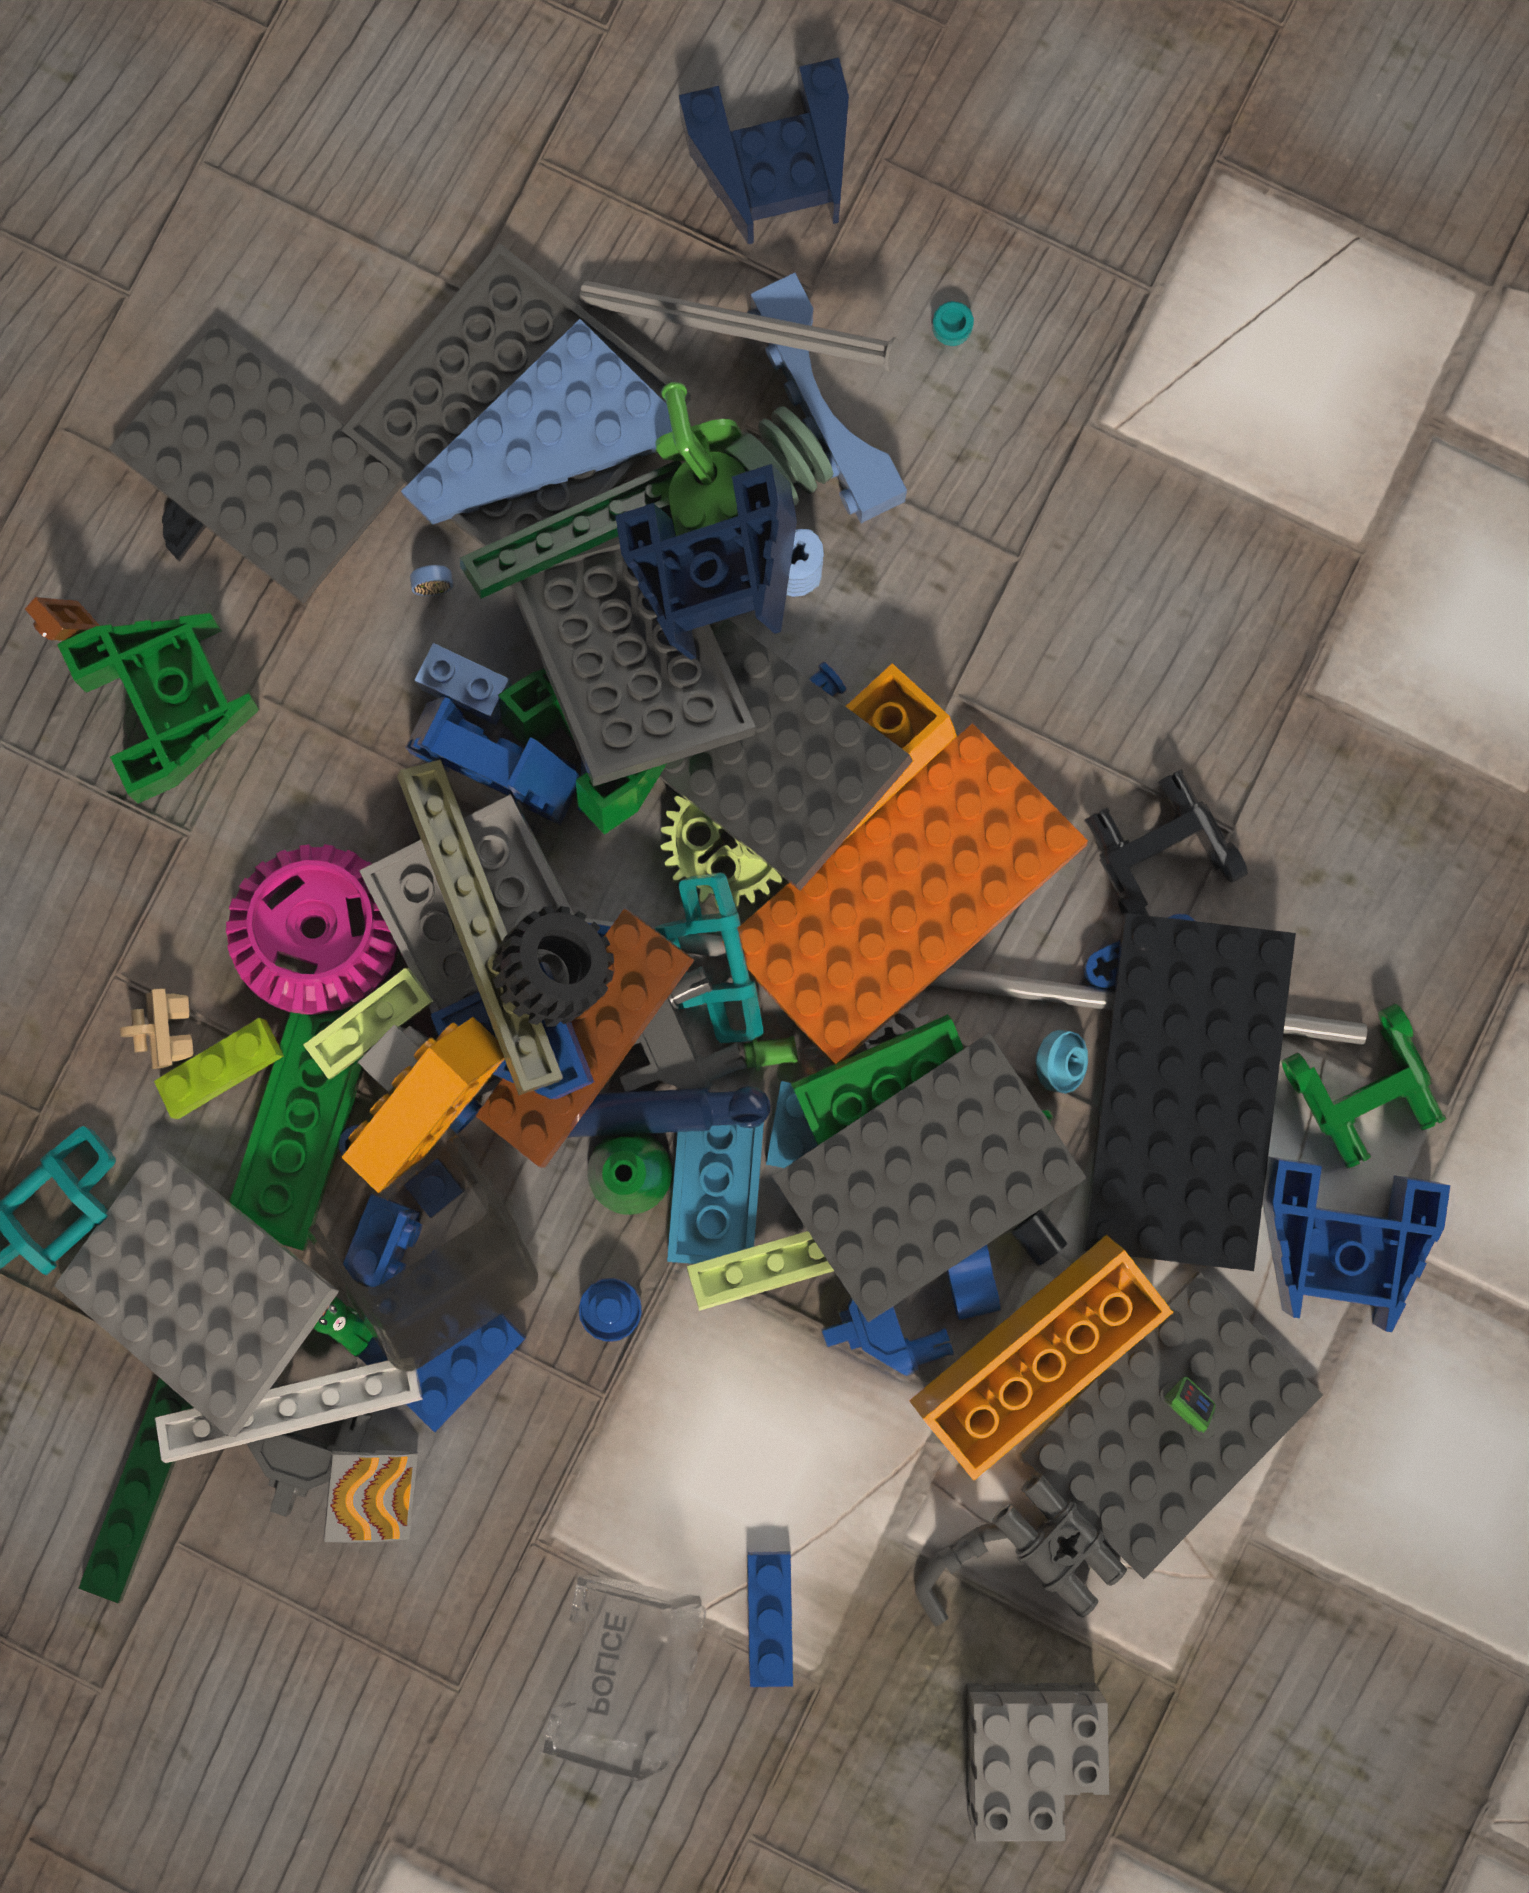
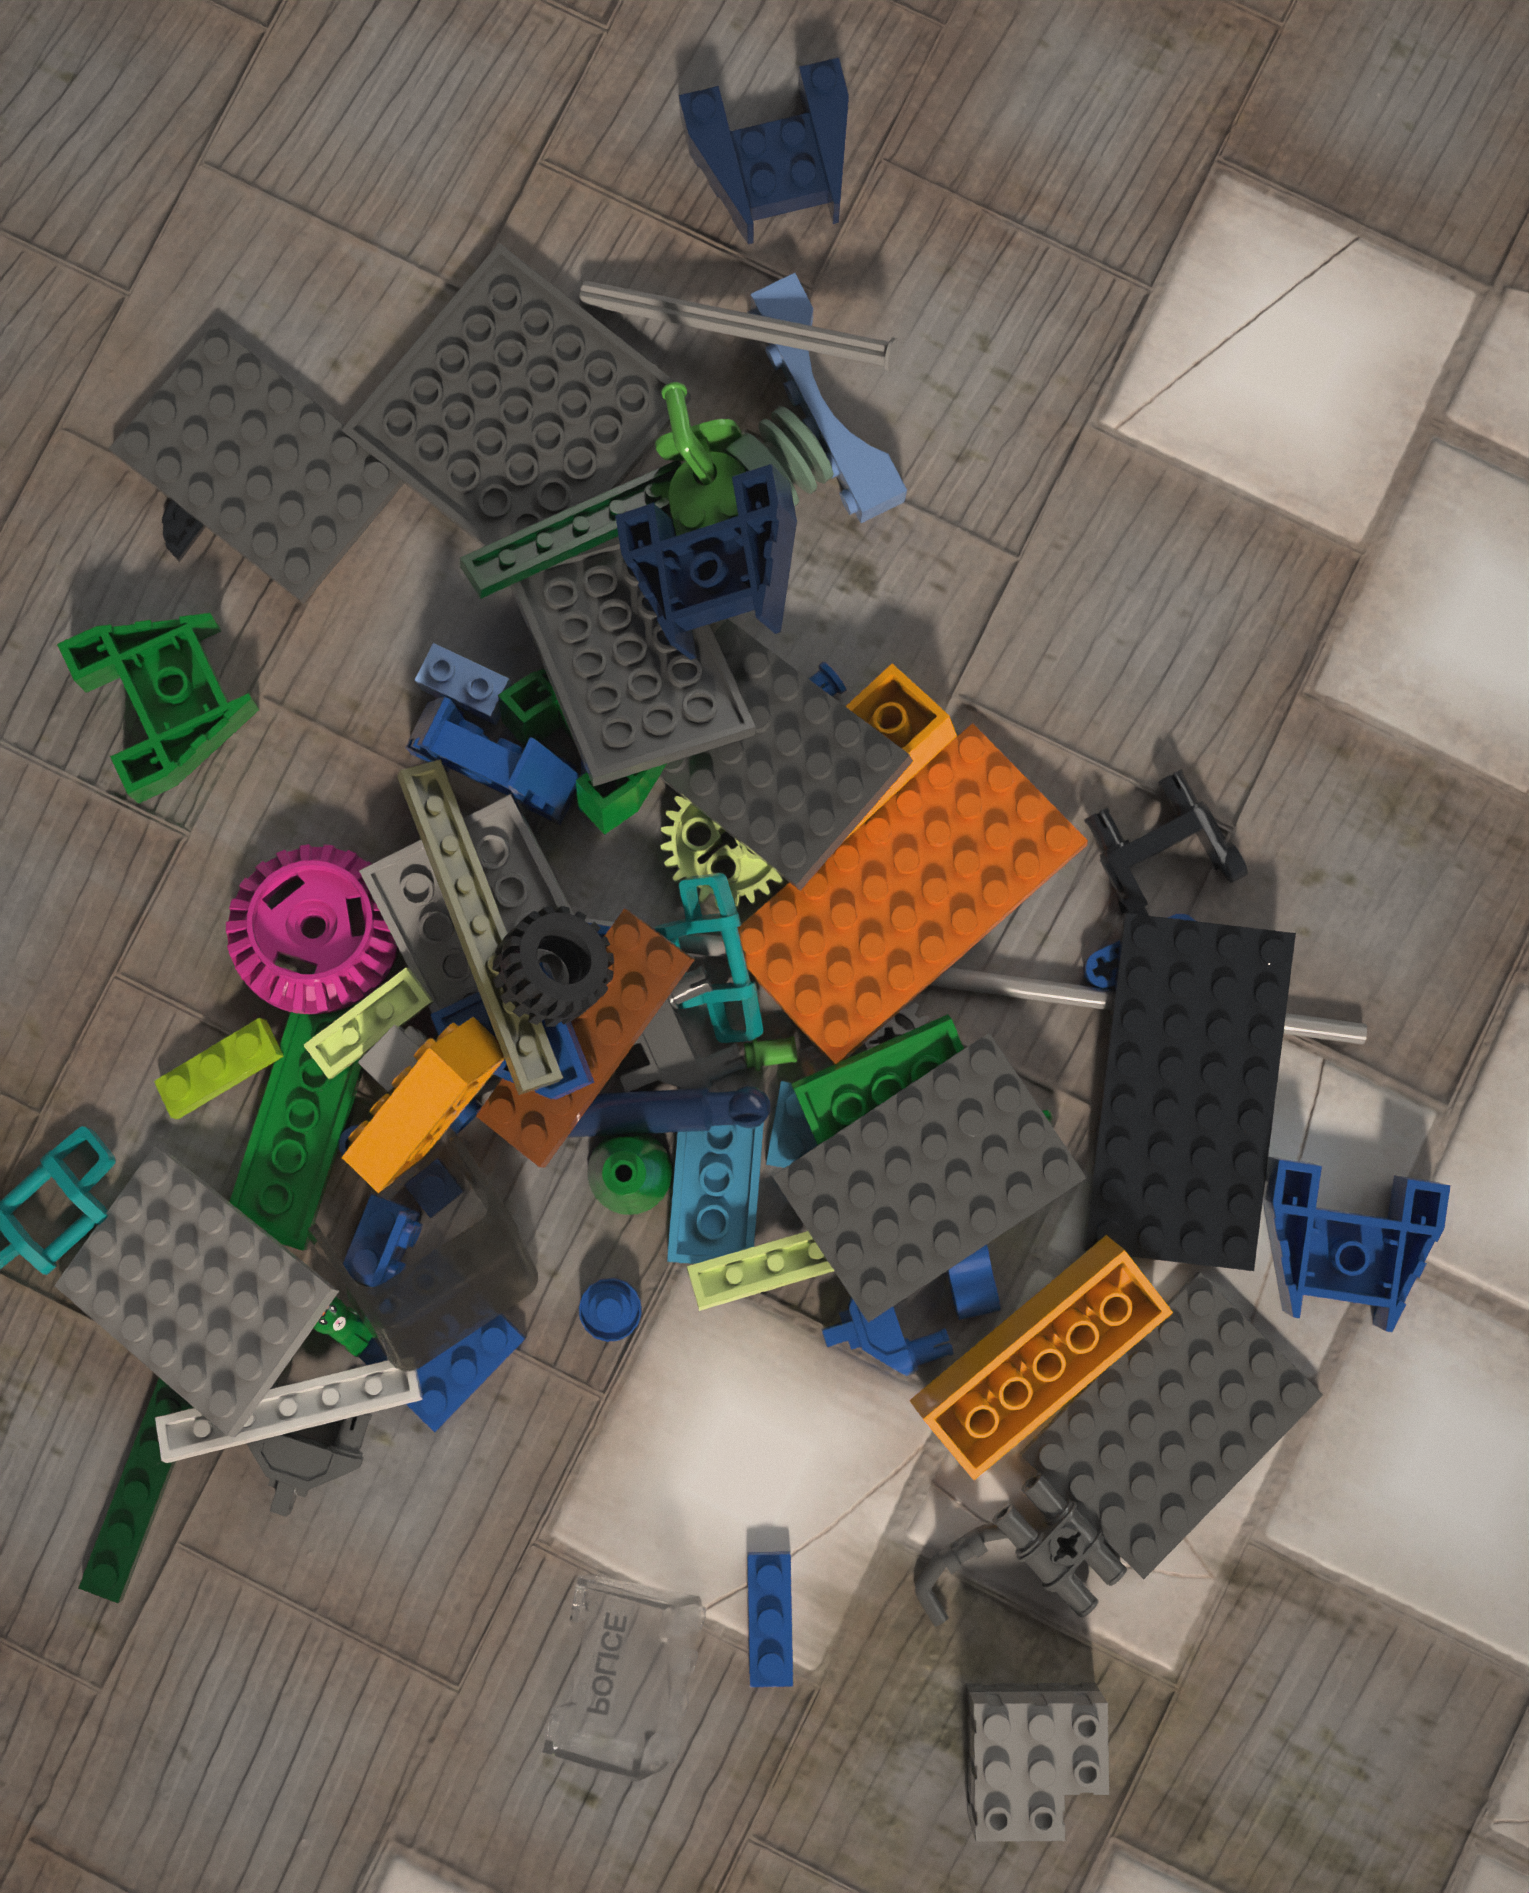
(59, 618): dark orange plate -> none
(160, 1009): tan hips -> none
(370, 1496): slope -> none
(431, 580): medium blue tile -> none
(558, 420): medium blue wing -> none
(805, 563): light blue piece -> none
(952, 323): teal tile -> none
(1039, 1237): black beam -> none
(1062, 1061): medium azure plate -> none
(1191, 1404): slope -> none
(1339, 1116): green connector -> none

